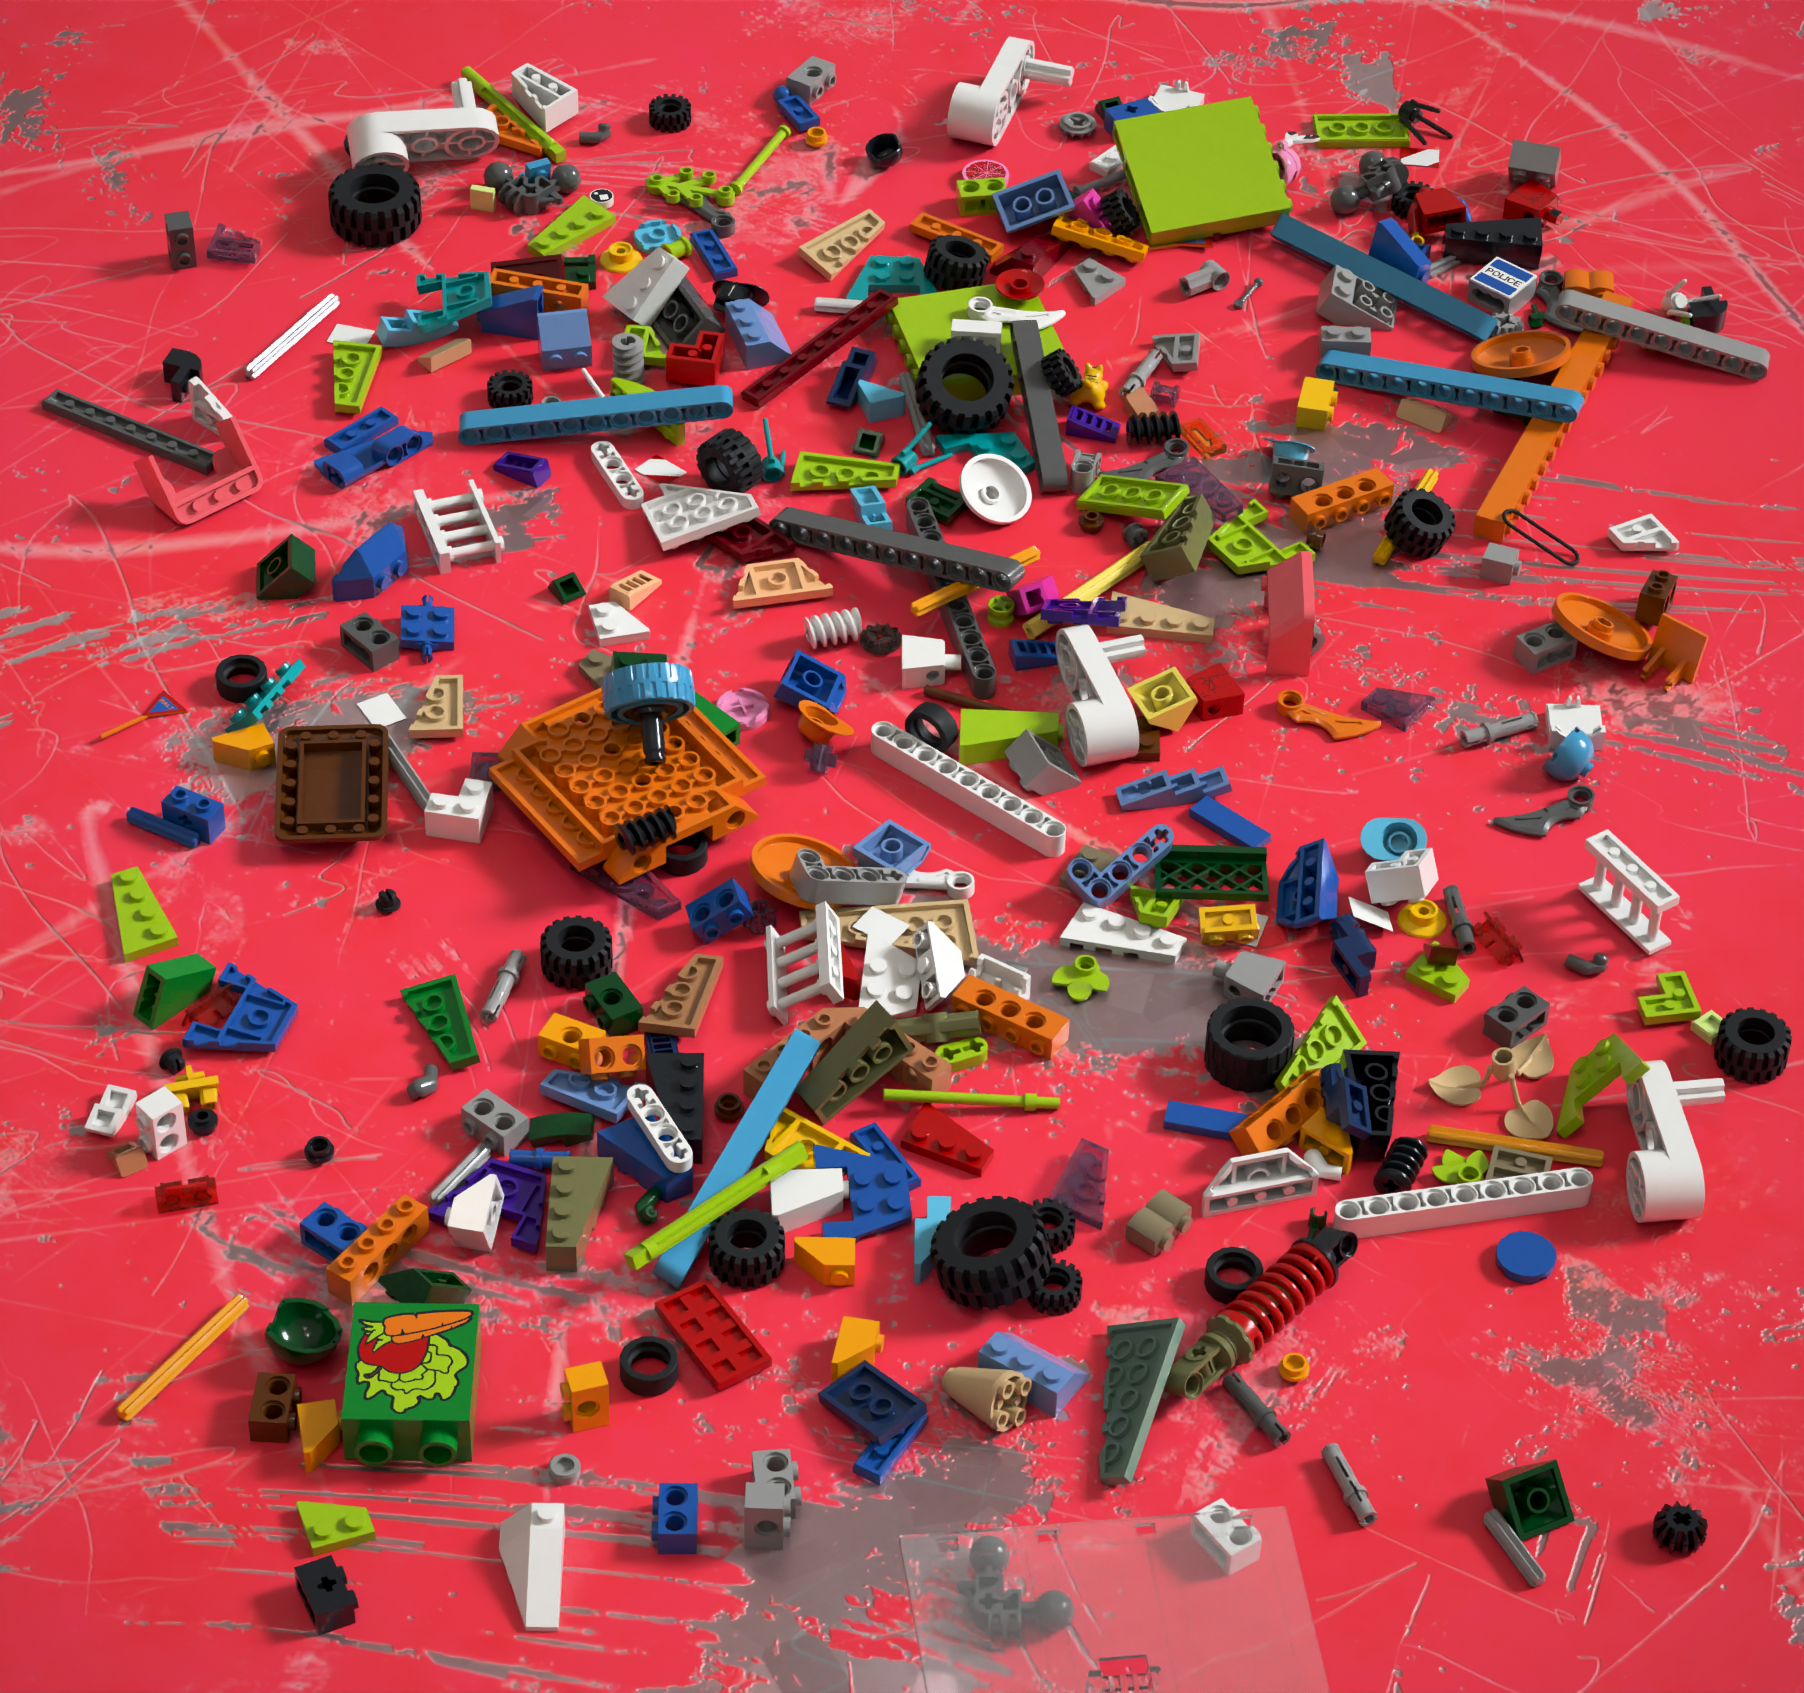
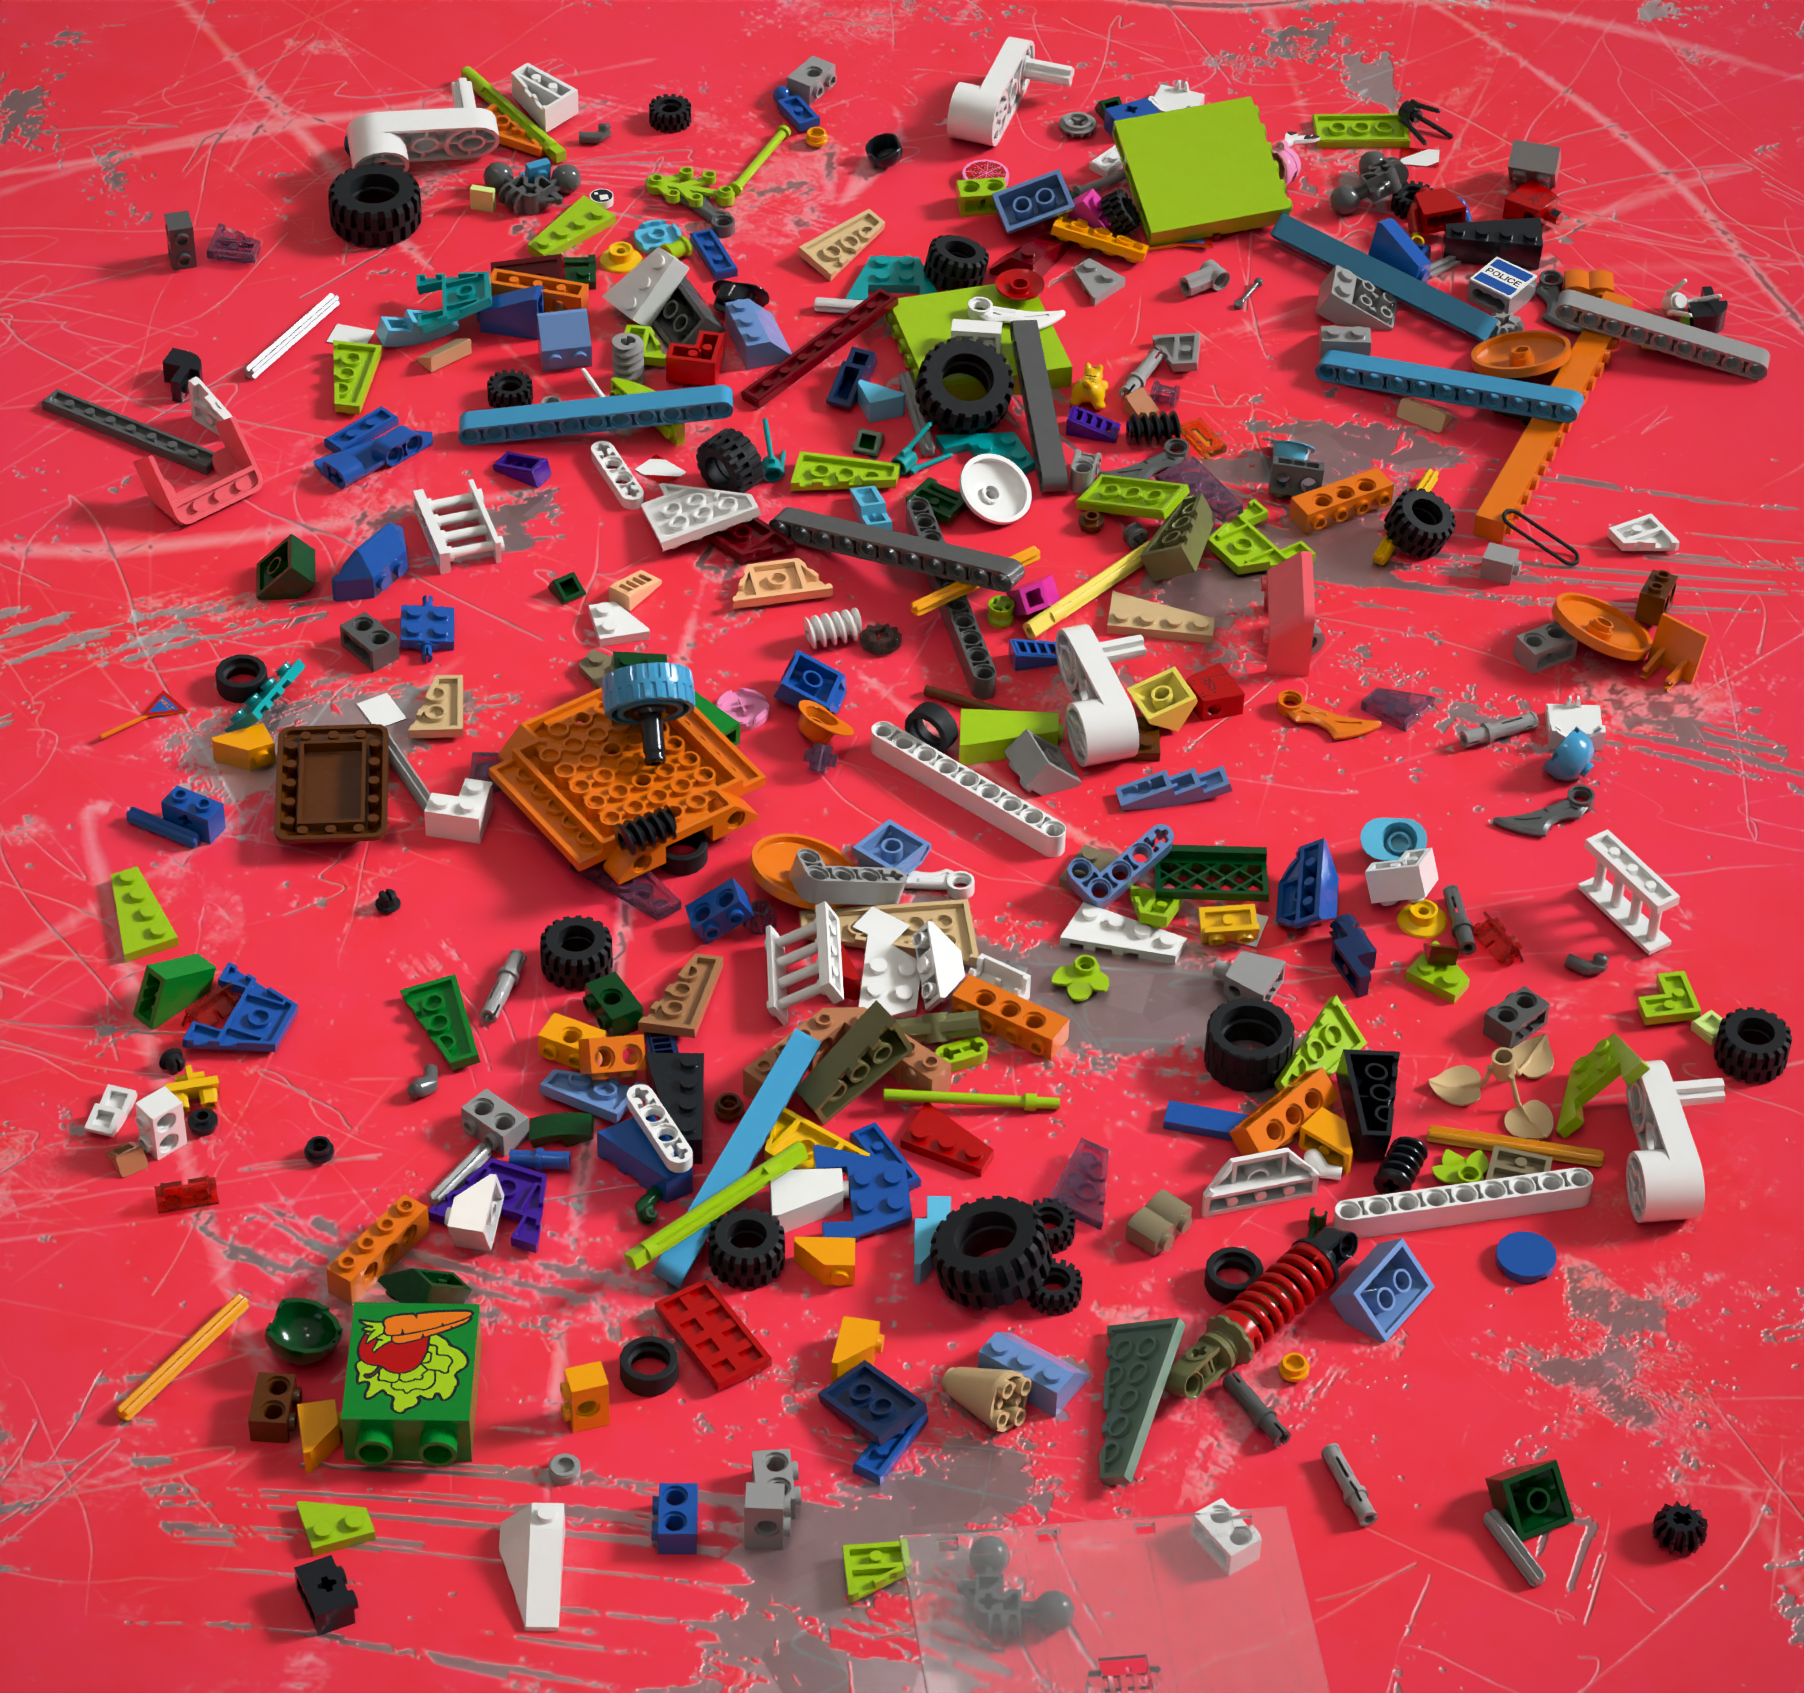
(329, 1231): blue brick -> none
(575, 1202): olive wedge -> none
(871, 1567): none -> lime wing
(925, 661): white torso -> none
(932, 227): orange plate -> none
(1061, 372): black tyre -> none
(1084, 612): dark purple wing -> none
(1229, 823): blue tile -> none
(1316, 404): yellow brick -> none
(1316, 538): reddish brown plate -> none
(1345, 1101): dark blue plate -> none
(1370, 914): white sticker -> none
(1382, 1290): none -> medium blue slope
(1534, 318): dark green hand -> none

